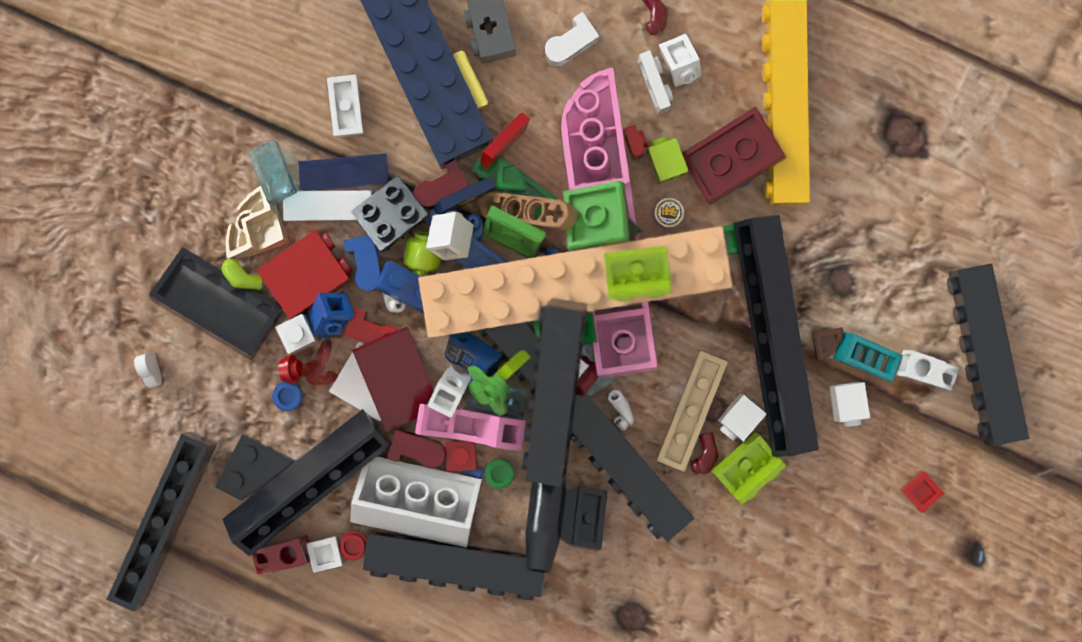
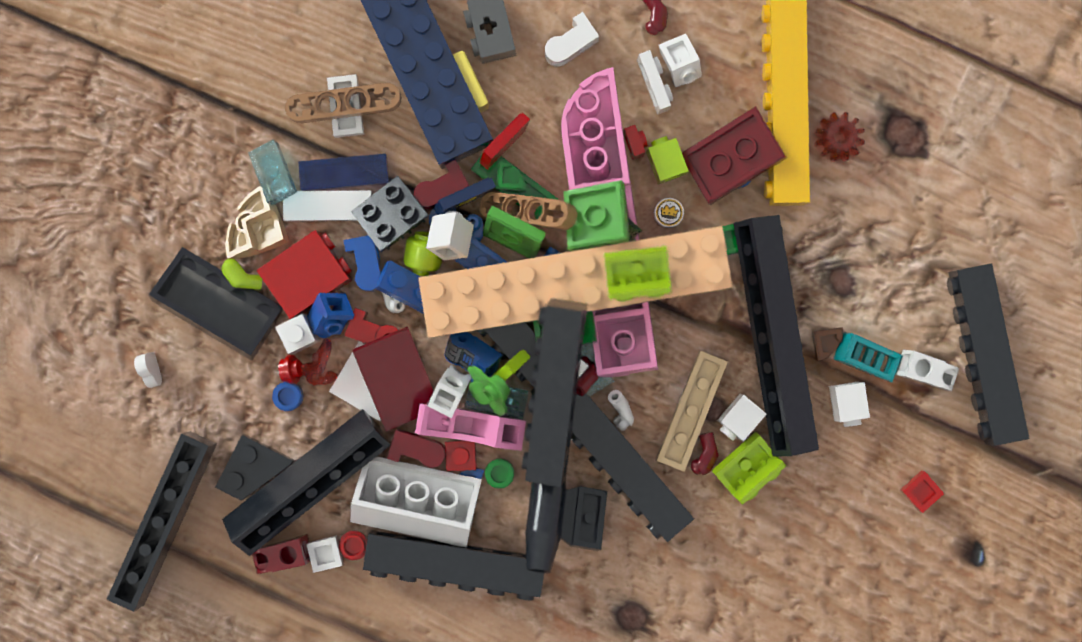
(343, 107): none -> medium nougat beam
(848, 129): none -> clear red gear

